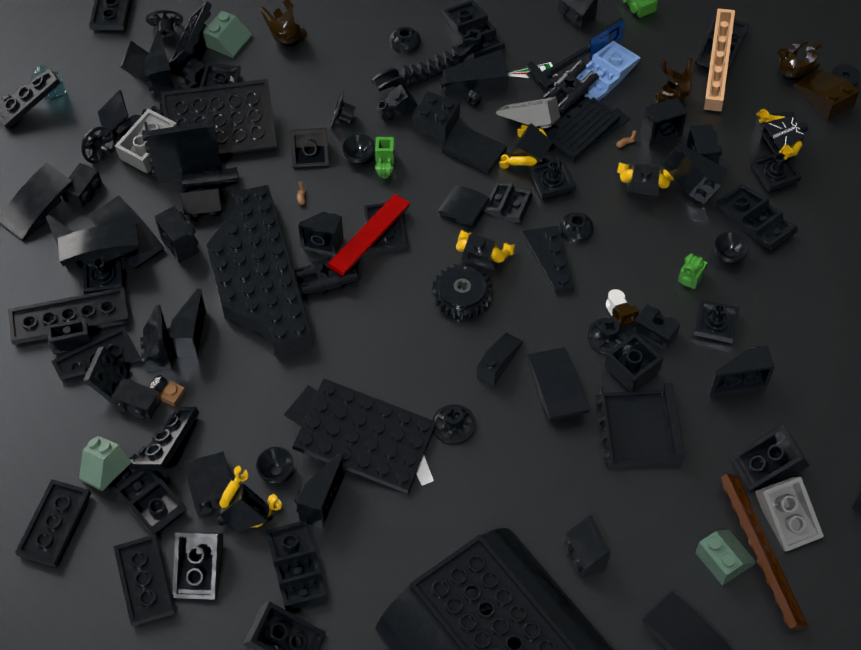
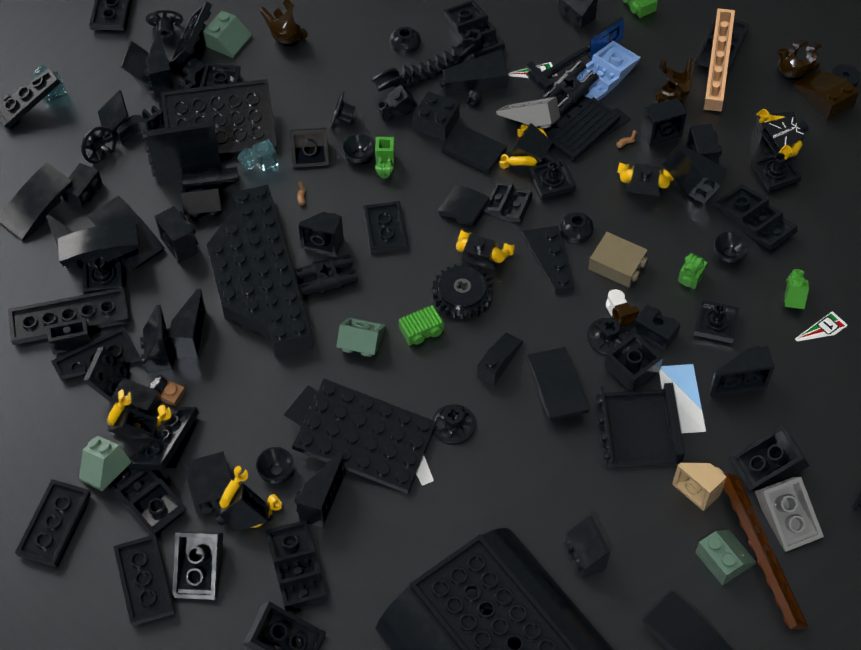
(132, 147): light grey slope -> none
(133, 423): none -> black torso
(261, 153): none -> clear light blue brick
(360, 336): none -> sand green slope
(368, 235): red tile -> none
(421, 325): none -> bright green brick
(618, 259): none -> dark tan brick
(686, 396): none -> sticker
(699, 482): none -> tan slope
(796, 290): none -> bright green brick
(827, 326): none -> sticker

